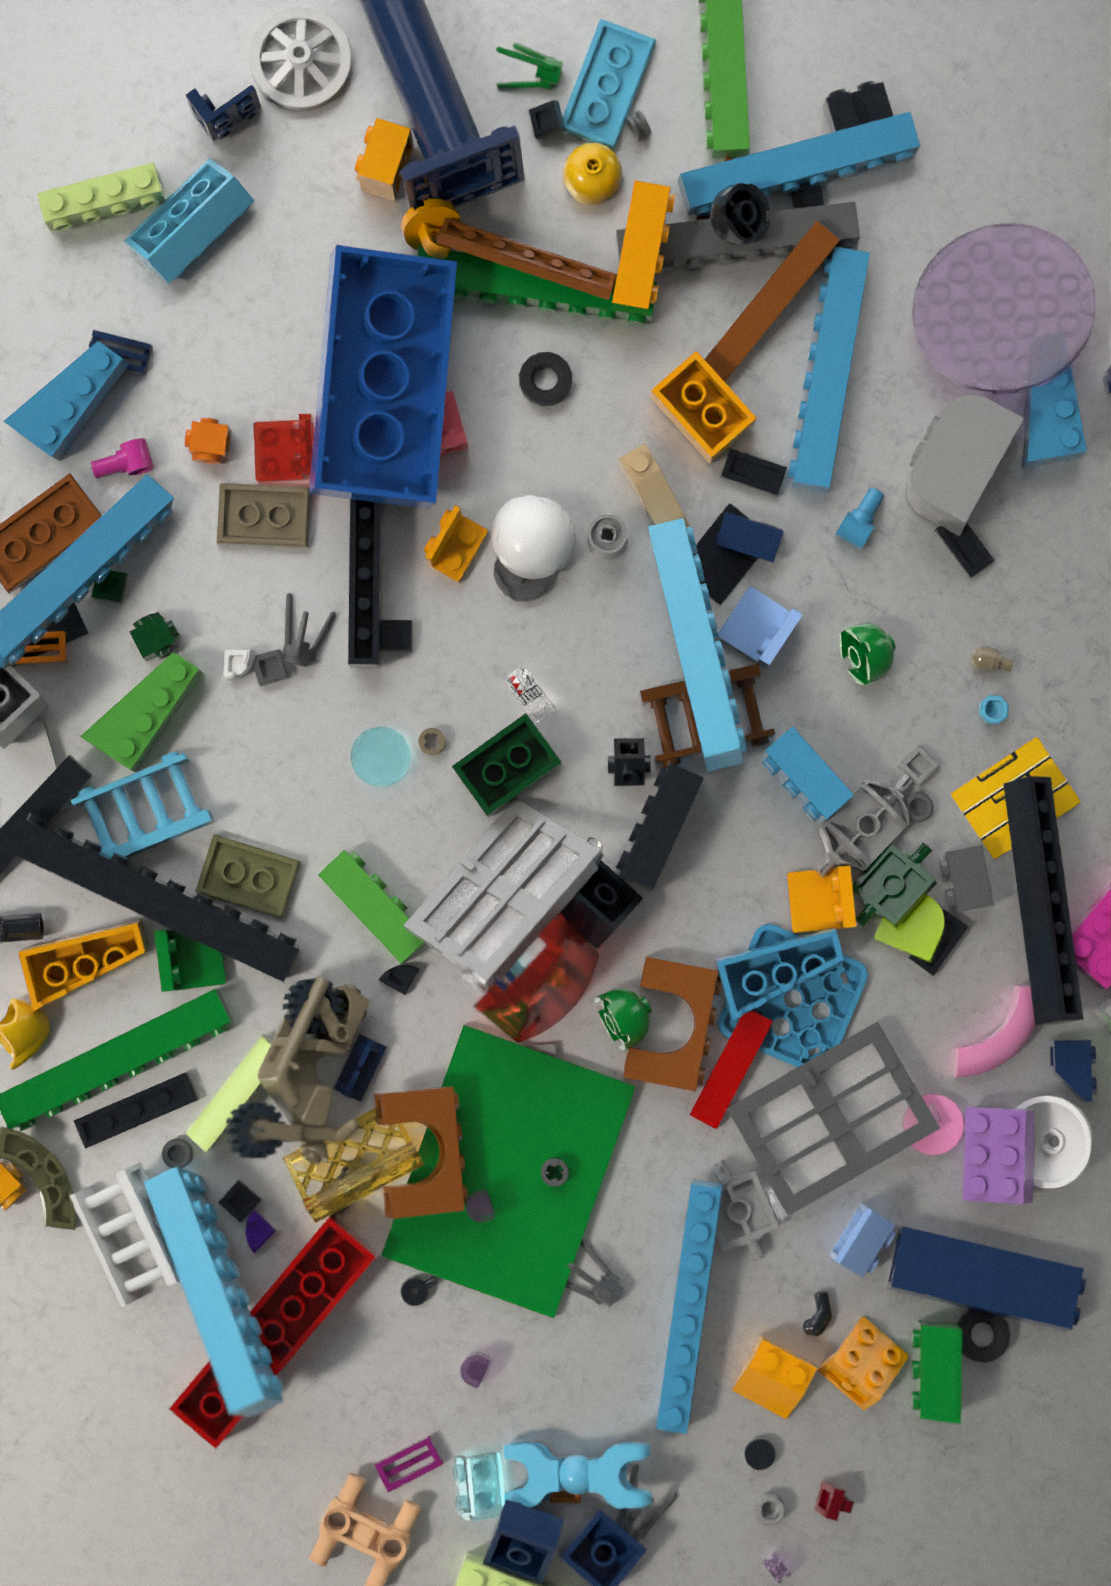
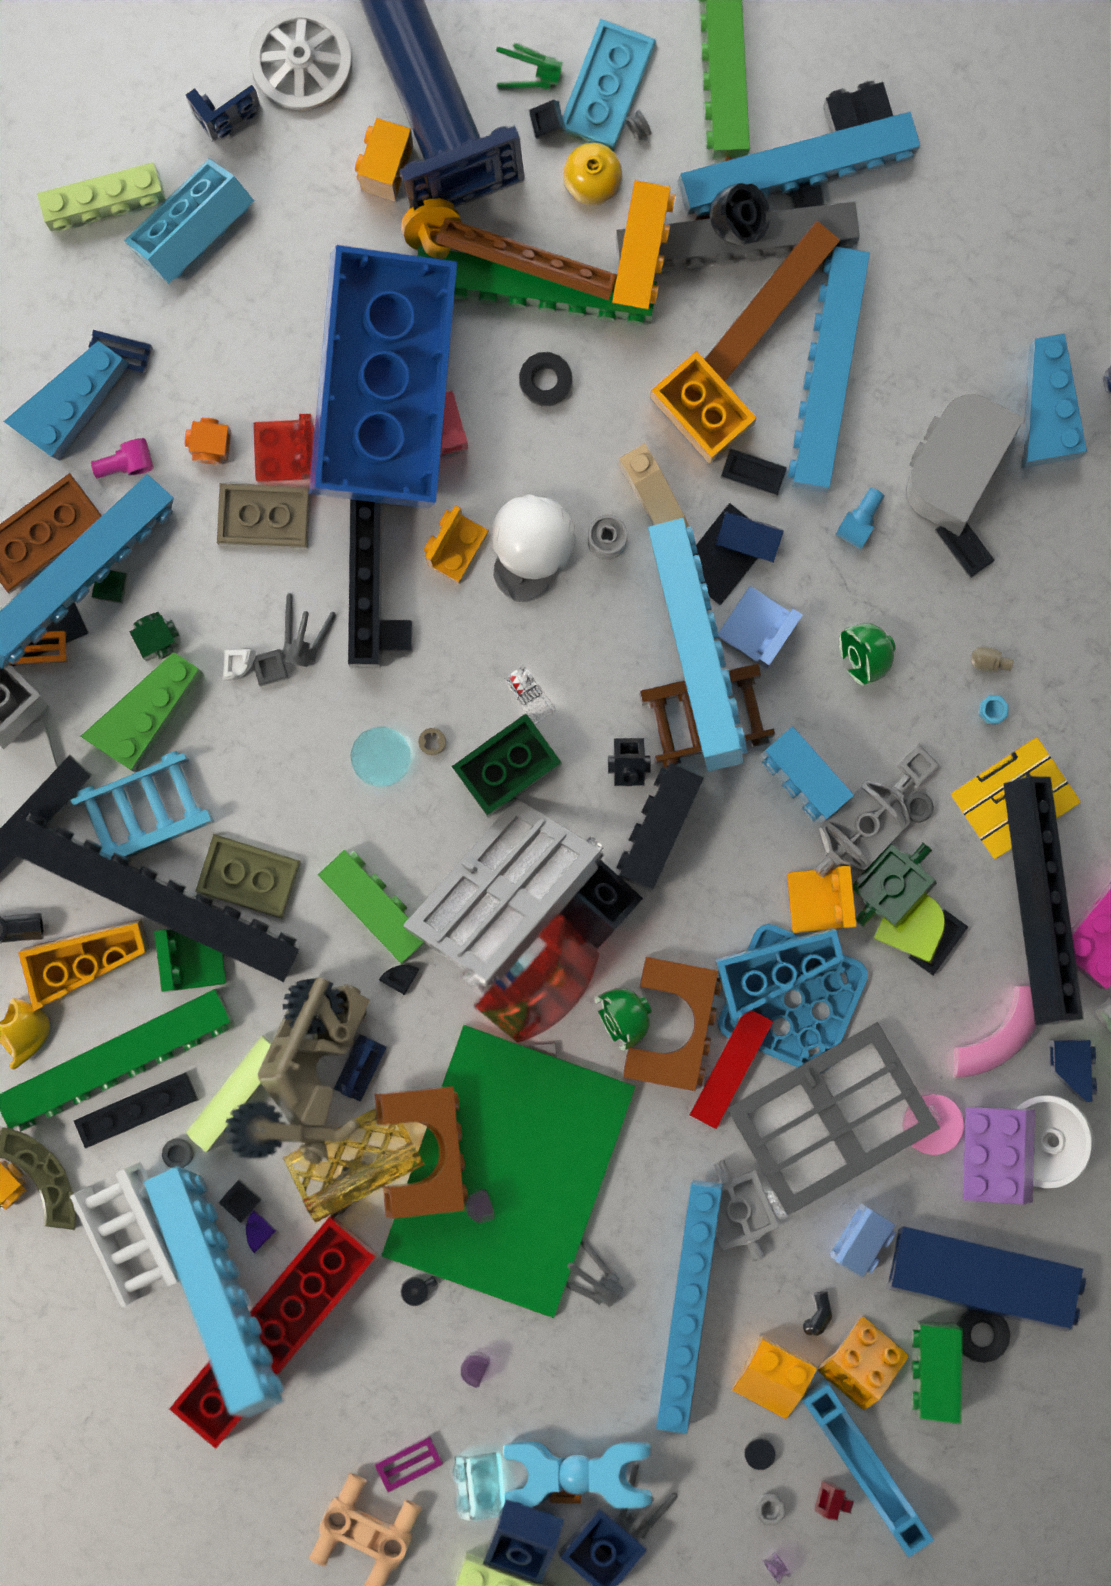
(554, 1162): dark grey bush -> none
(867, 1468): none -> dark azure arch
(966, 879): dark grey brick -> none
(1004, 308): clear purple tile -> none

